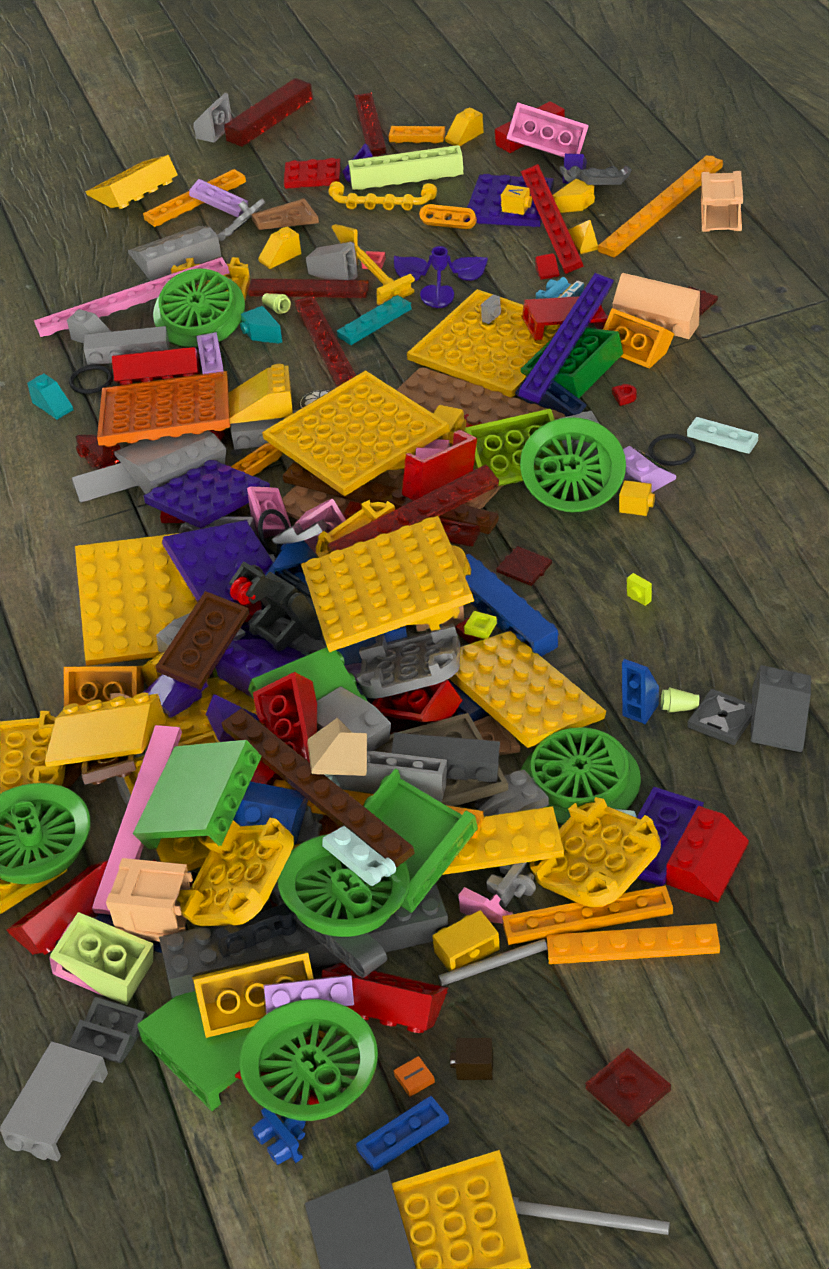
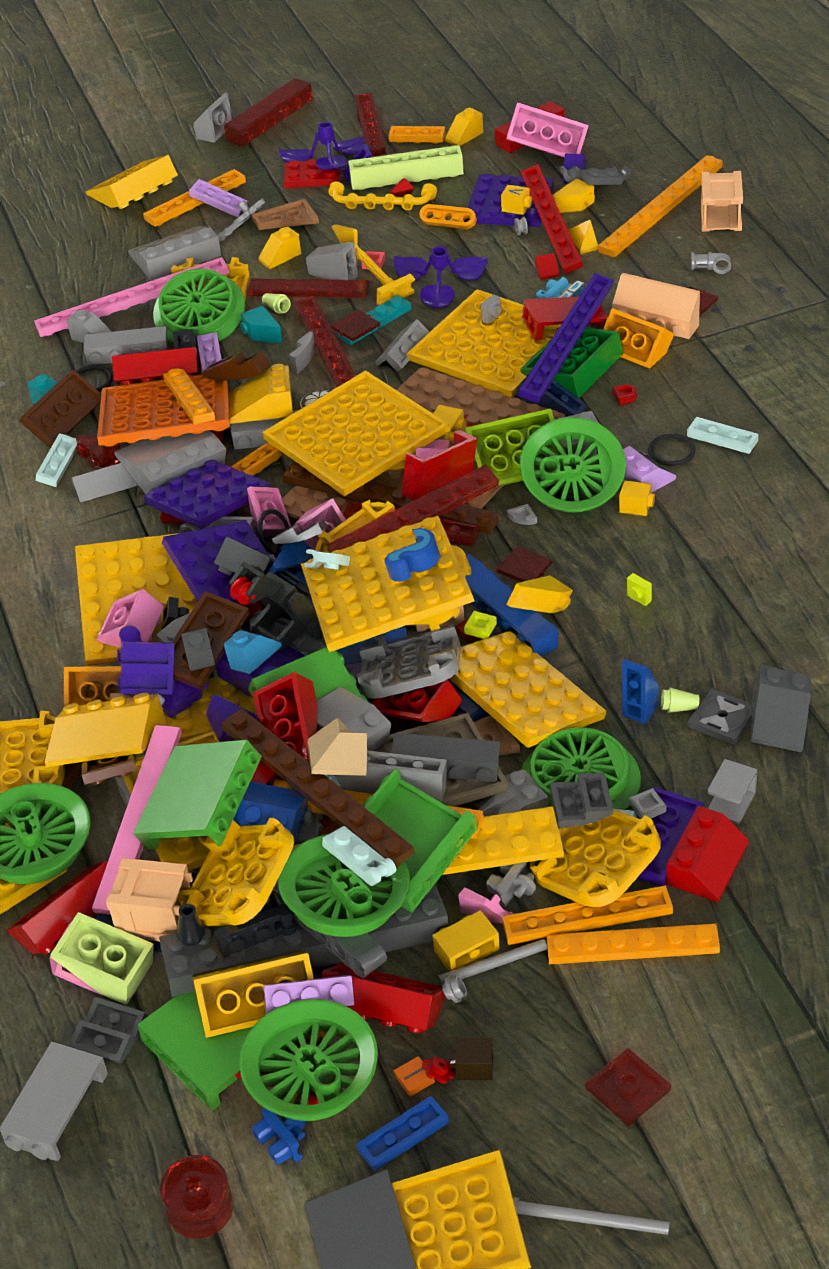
(57, 460): none -> light aqua plate
(61, 408): none -> reddish brown plate
(136, 610): none -> bright pink slope
(144, 665): none -> dark purple piece
(172, 611): none -> black tile
(184, 339): none -> black brick
(188, 396): none -> light orange plate
(189, 928): none -> black cone
(196, 1196): none -> clear red wheel
(198, 649): none -> dark grey brick
(234, 553): none -> dark grey slope
(237, 367): none -> reddish brown slope
(249, 650): none -> dark azure slope
(303, 354): none -> light grey slope
(325, 136): none -> dark purple plant
(330, 560): none -> light aqua plate
(355, 325): none -> clear red piece
(397, 351): none -> light grey panel
(402, 188): none -> red slope
(413, 558): none -> blue animal
(438, 1069): none -> red plant
(454, 988): none -> light grey plate
(521, 226): none -> light grey bush
(522, 515): none -> light grey tile
(541, 595): none -> yellow slope
(581, 801): none -> dark grey slope
(647, 804): none -> light grey tile
(709, 261): none -> light grey connector
(733, 790): none -> light grey piece

